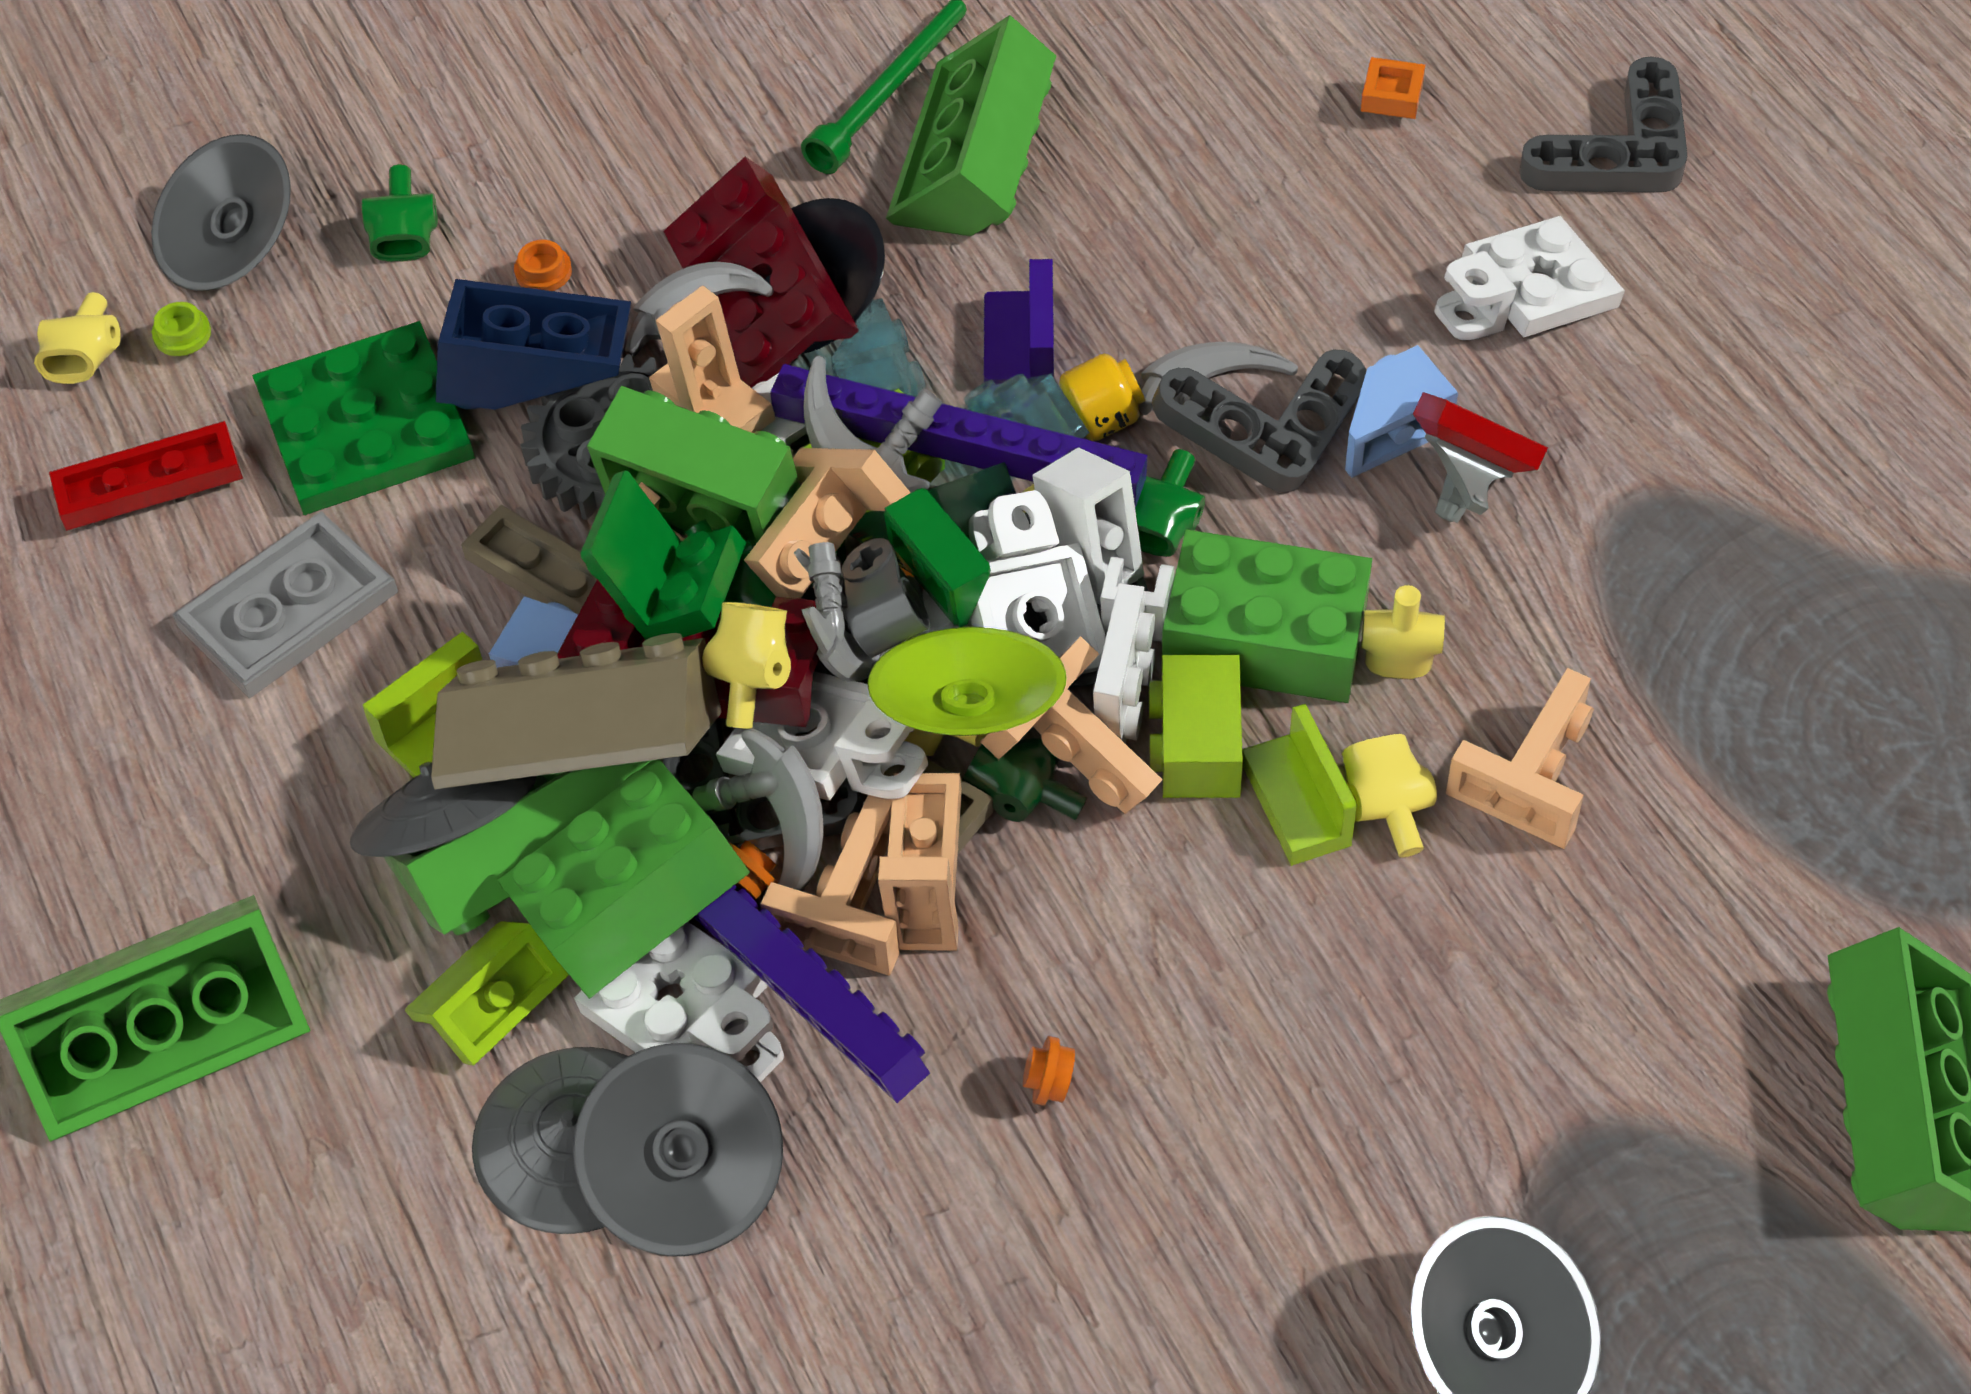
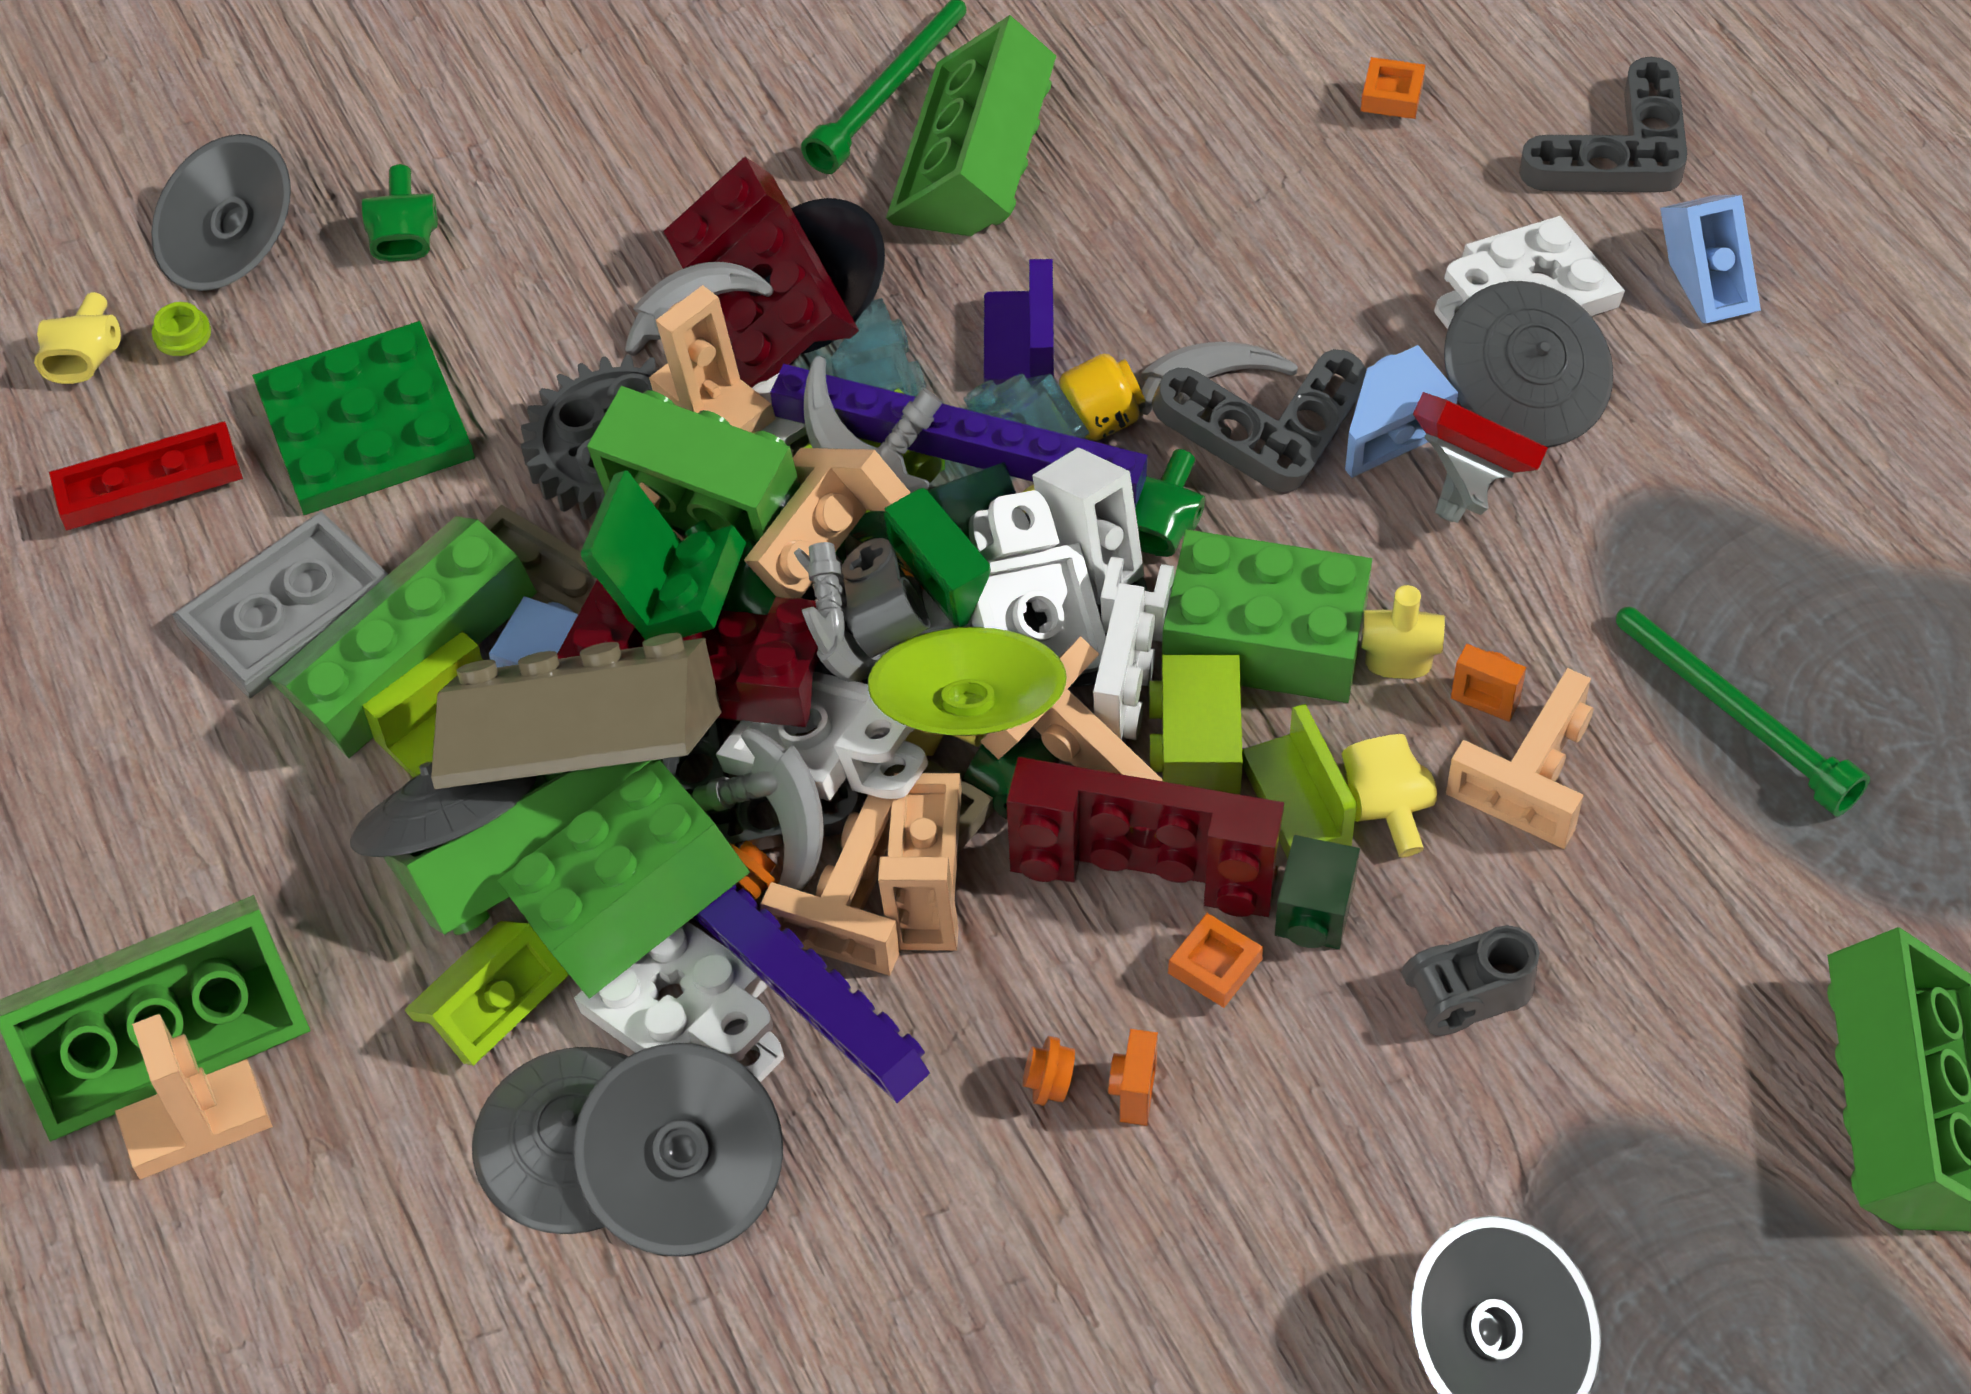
(191, 1109): none -> light nougat bracket
(447, 586): none -> bright green slope
(524, 343): dark blue slope -> none
(542, 266): orange plate -> none
(749, 655): light yellow piece -> none
(1134, 1076): none -> orange plate
(1144, 826): none -> dark red piece
(1215, 960): none -> orange plate
(1316, 892): none -> dark green brick
(1463, 986): none -> dark grey piece
(1488, 682): none -> orange plate
(1529, 361): none -> dark grey hat
(1712, 255): none -> light blue slope
(1834, 782): none -> green piece

